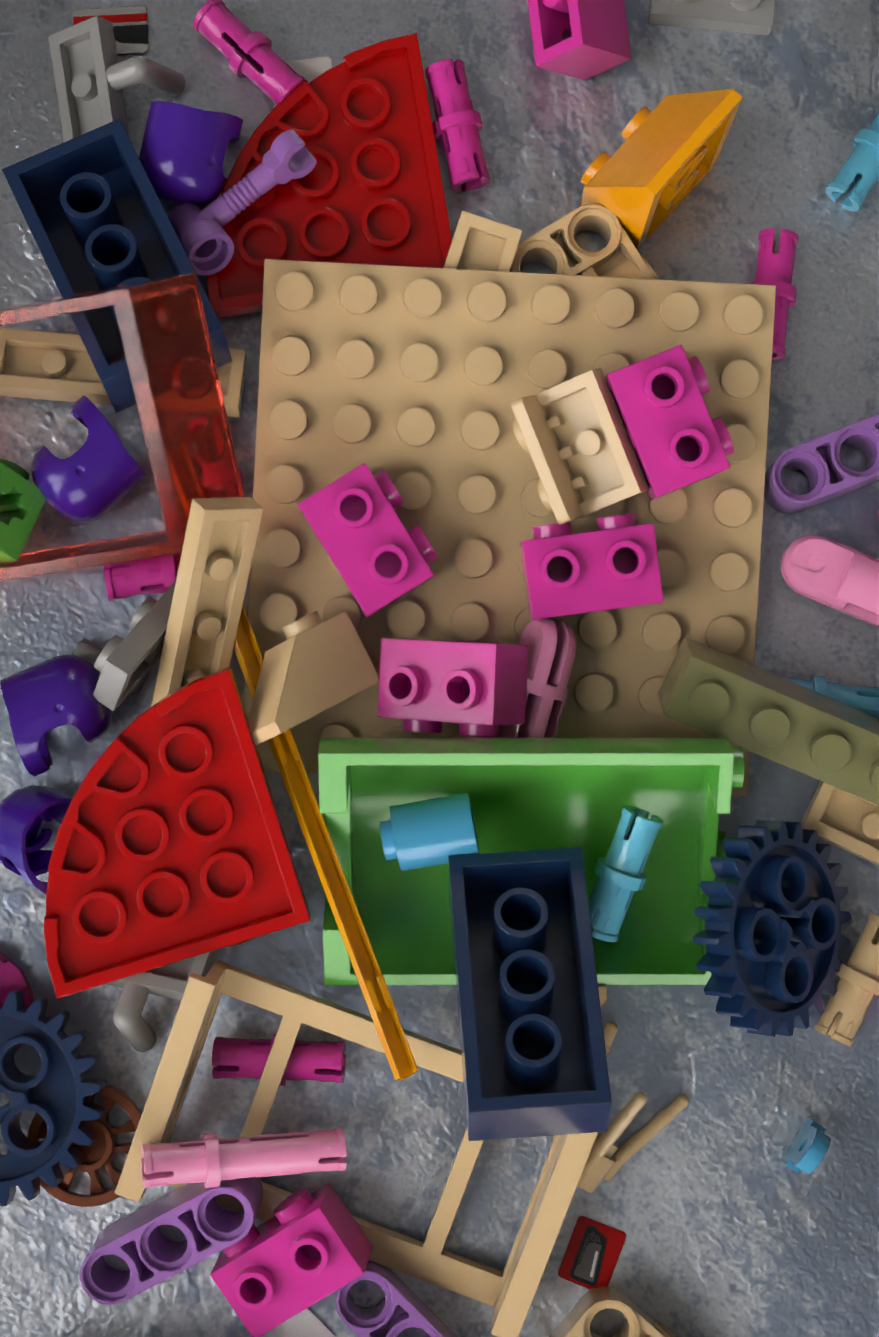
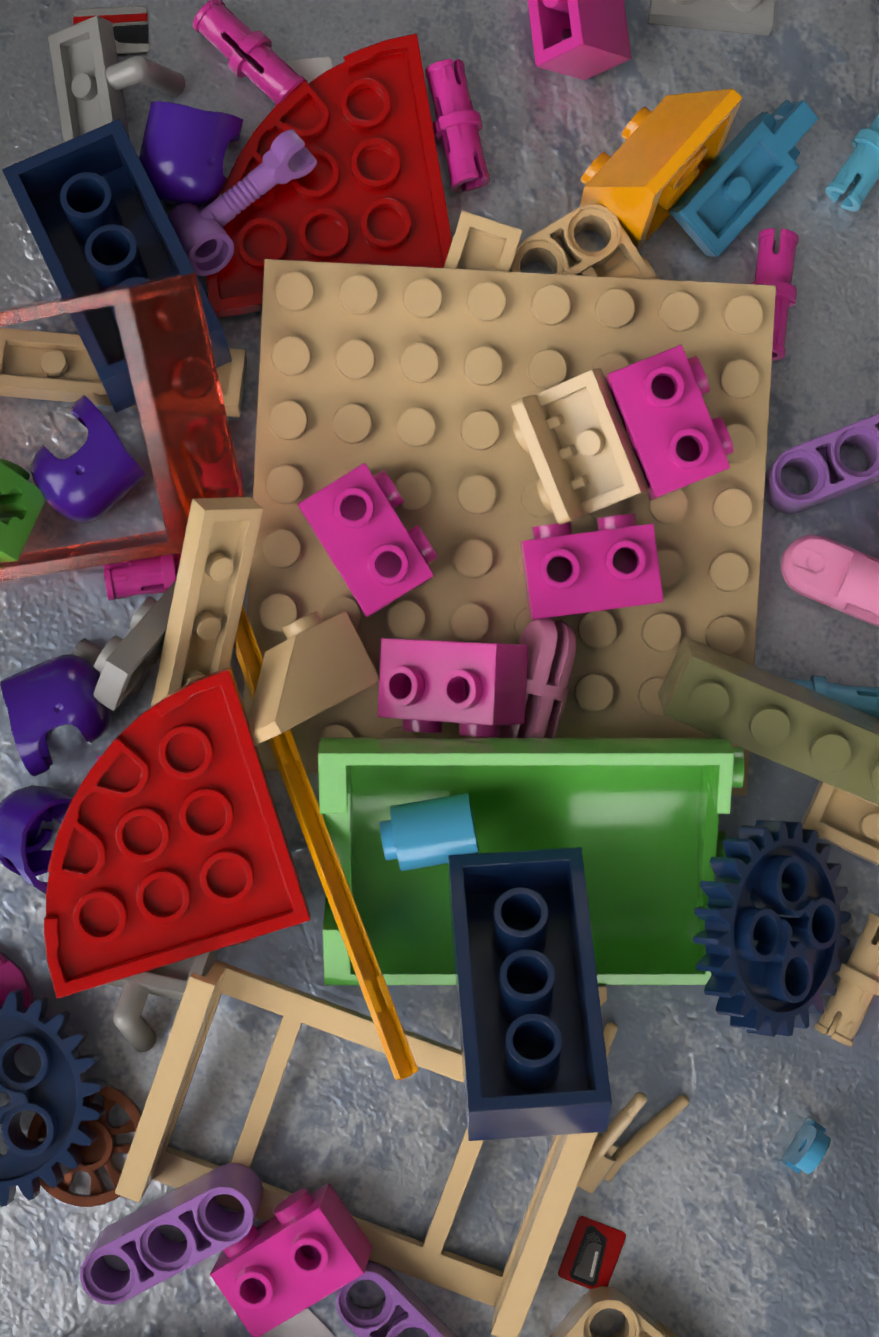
(242, 1157): bright pink pin -> none
(307, 1061): dark pink pin -> none
(621, 871): medium azure pin -> none
(743, 177): none -> dark azure hinge

